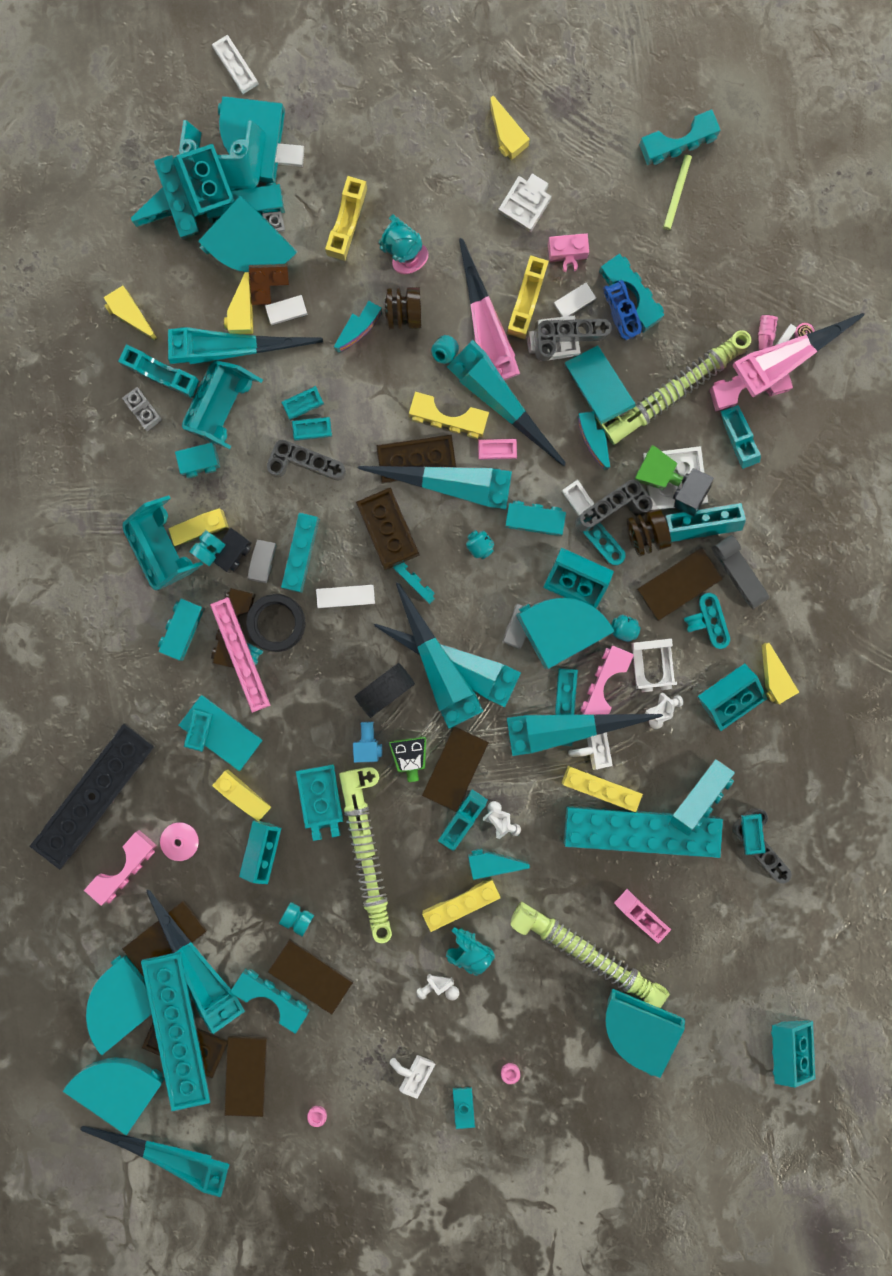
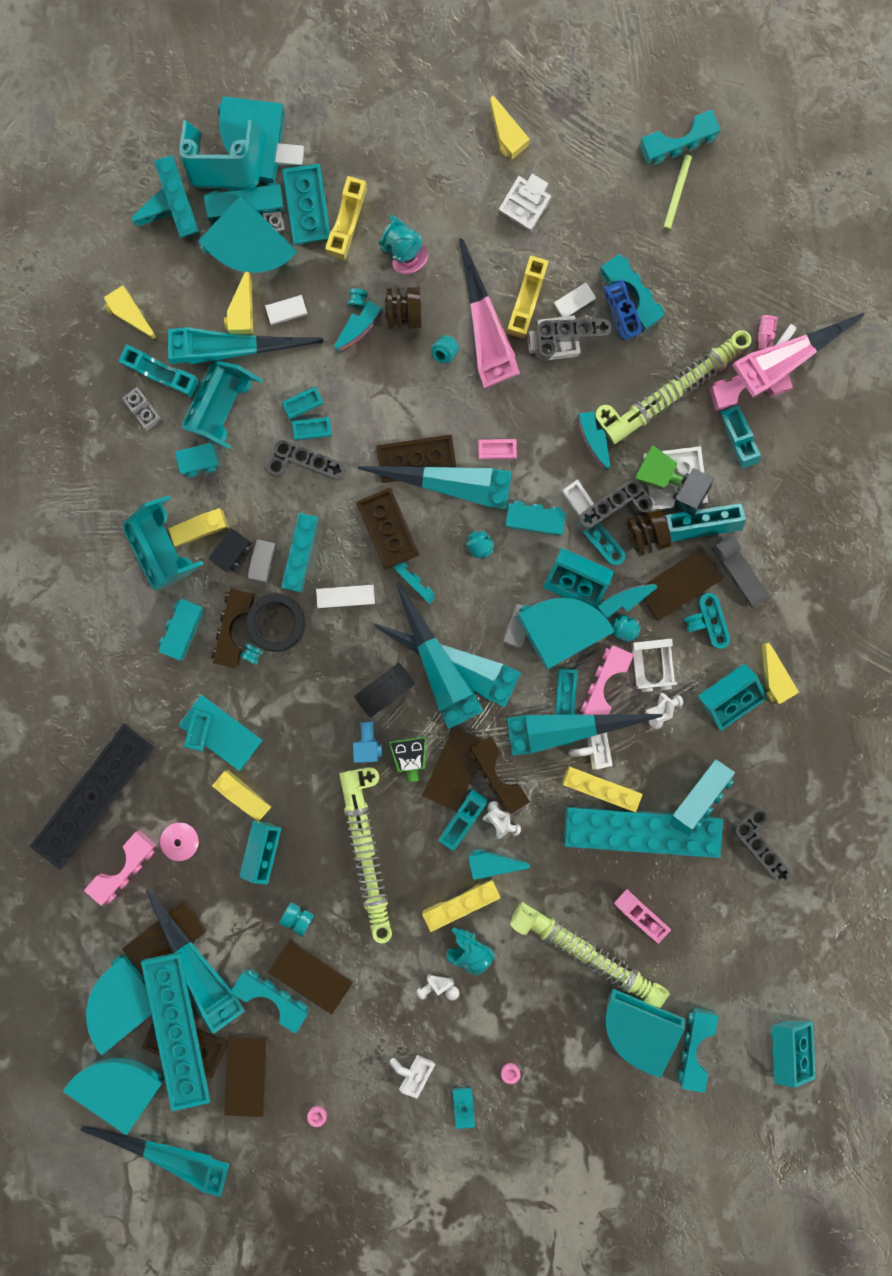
(200, 549): teal wheel -> none
(203, 180): teal slope -> none
(235, 64): white tile -> none
(240, 655): bright pink tile -> none
(263, 277): reddish brown plate -> none
(306, 204): none -> teal plate
(320, 800): teal tile -> none
(357, 298): none -> teal wheel
(471, 422): light yellow arch -> none
(483, 379): teal plate -> none
(486, 753): none -> dark brown arch
(568, 249): bright pink brick -> none
(599, 384): teal tile -> none
(626, 598): none -> teal slope
(701, 1025): none -> teal arch
(752, 834): teal tile -> none
(803, 329): tile -> none

